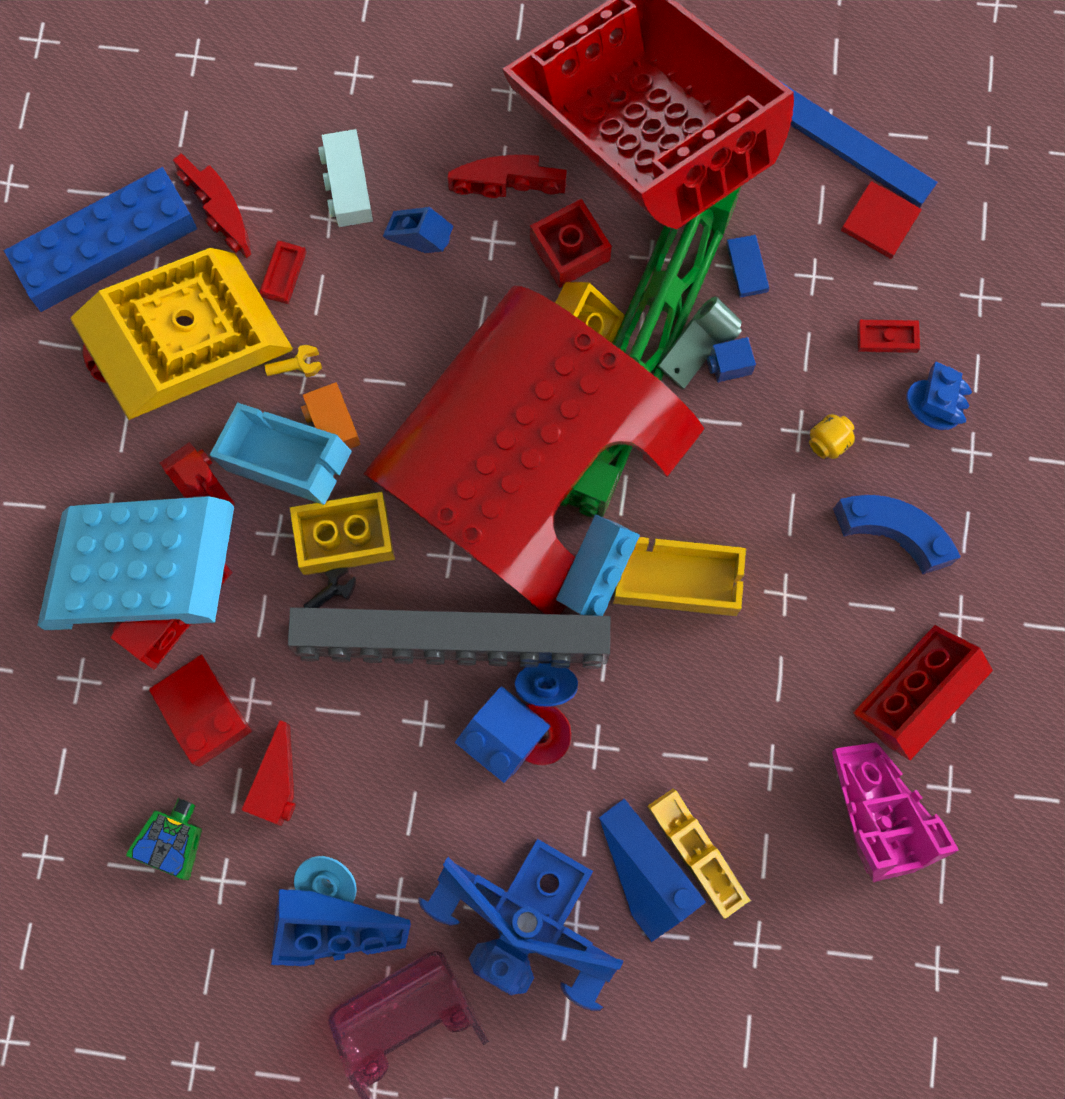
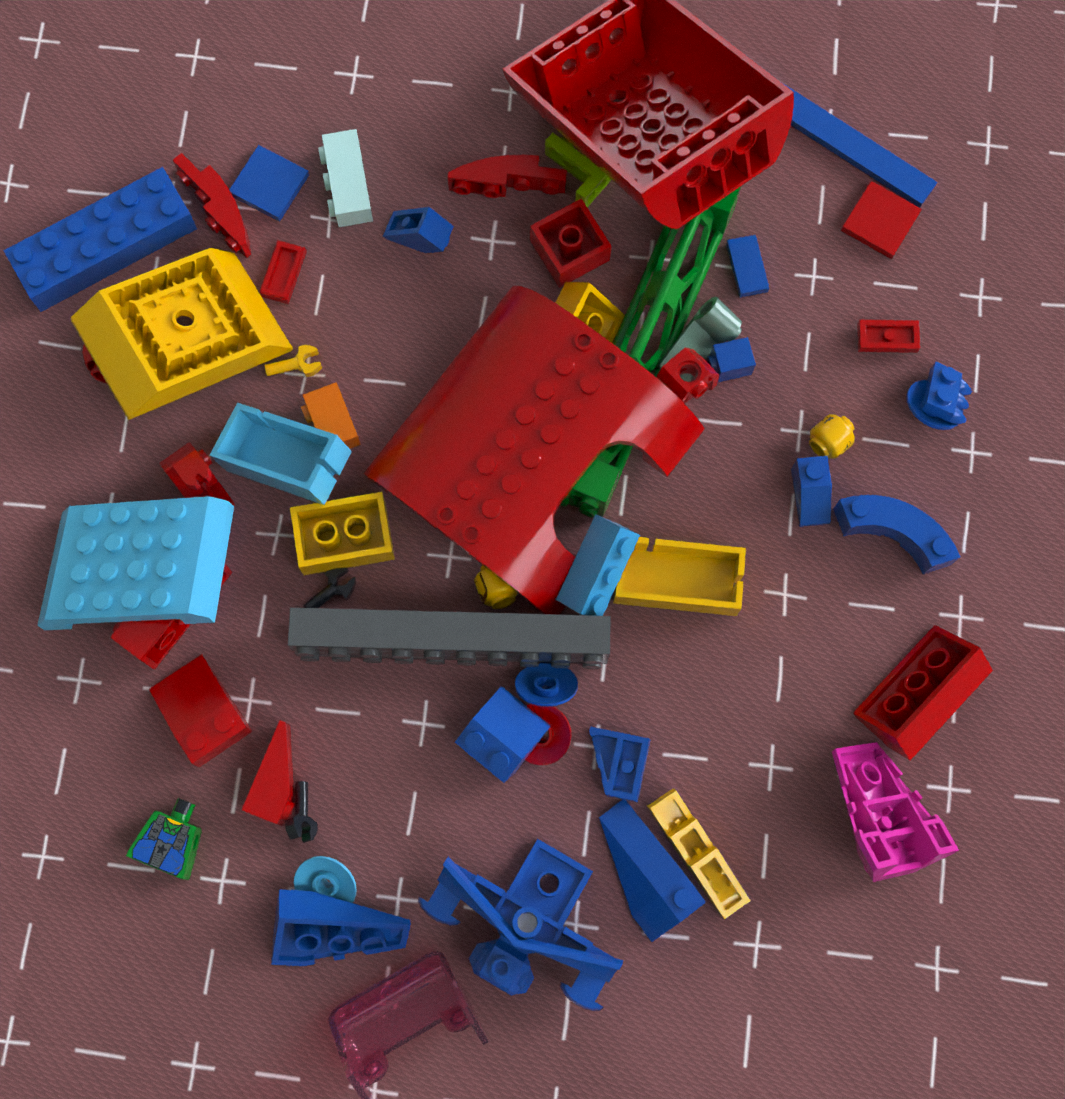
(269, 183): none -> blue tile
(301, 821): none -> black bar
(493, 590): none -> yellow head
(578, 165): none -> lime bracket
(620, 762): none -> blue wing
(692, 363): none -> red piece
(812, 490): none -> blue slope

